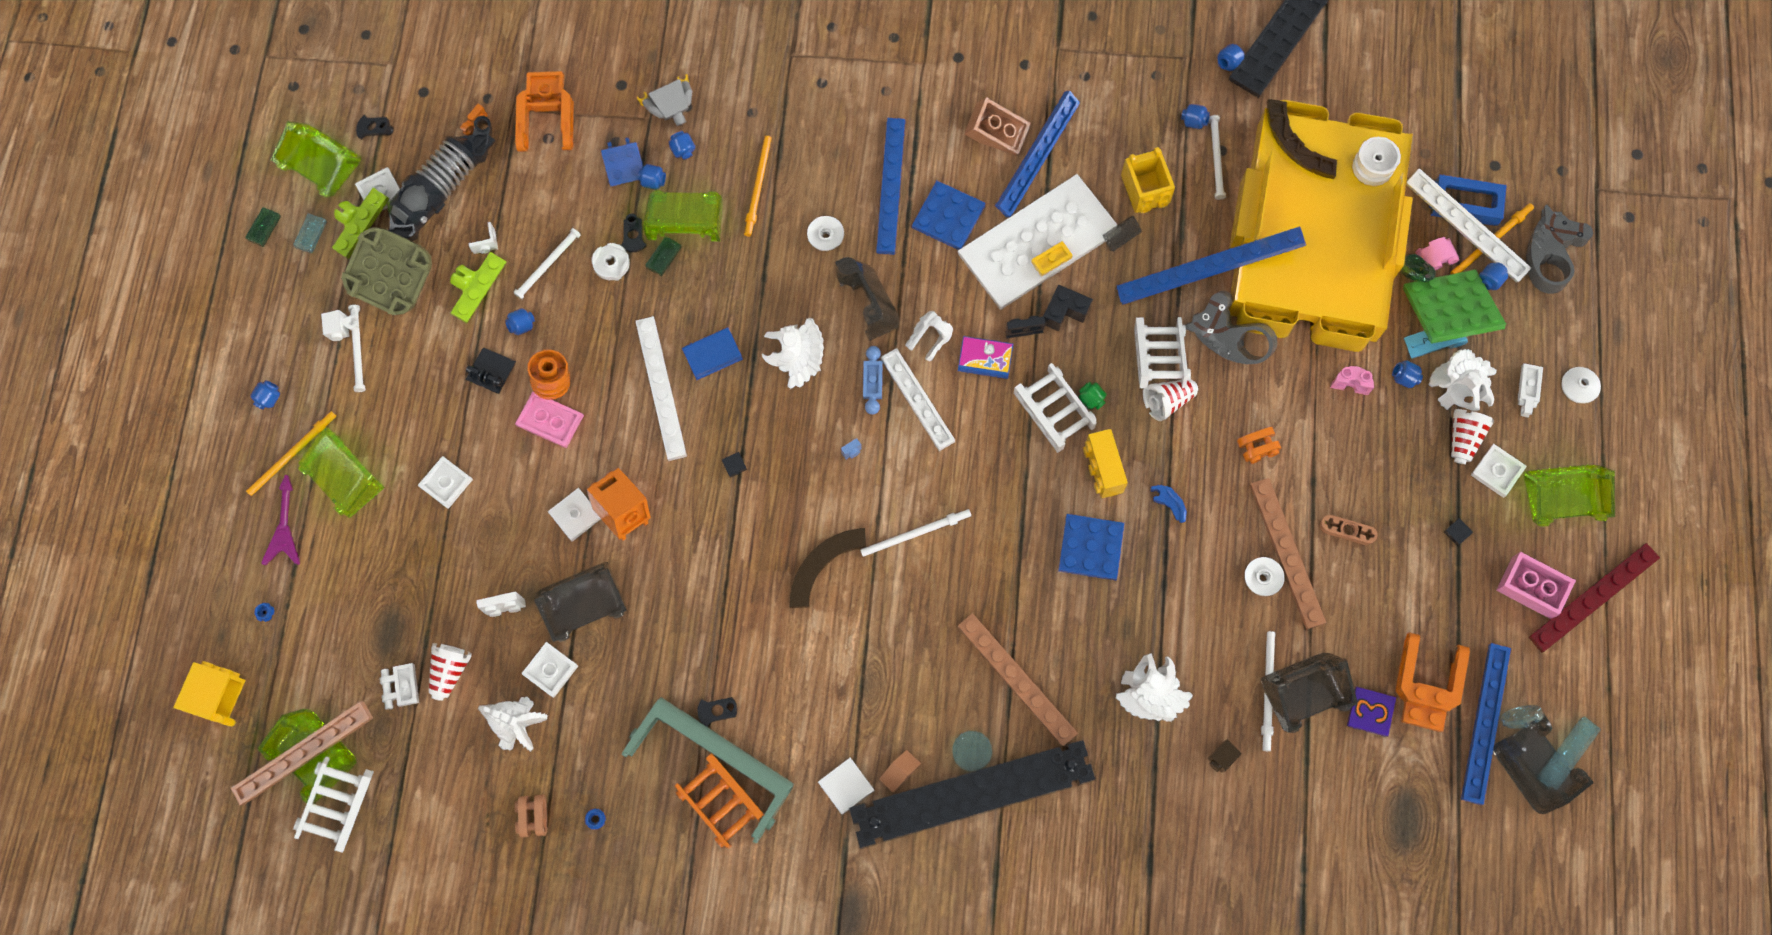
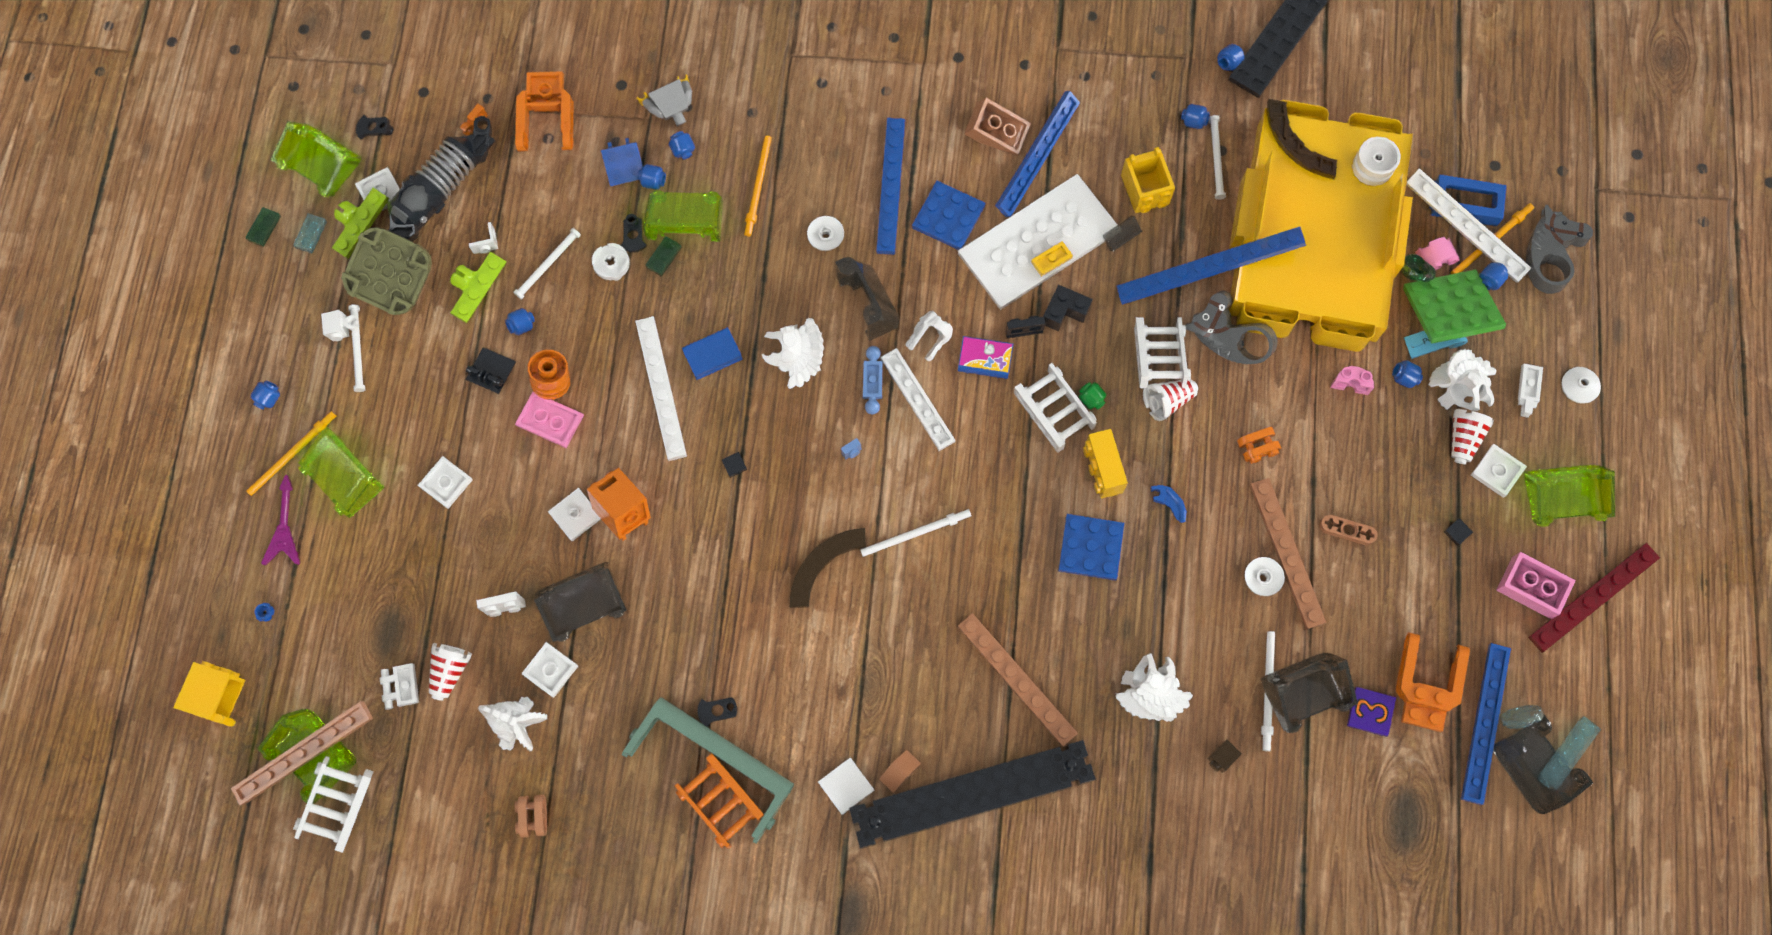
(589, 816): blue plate -> none
(972, 751): clear light blue tile -> none

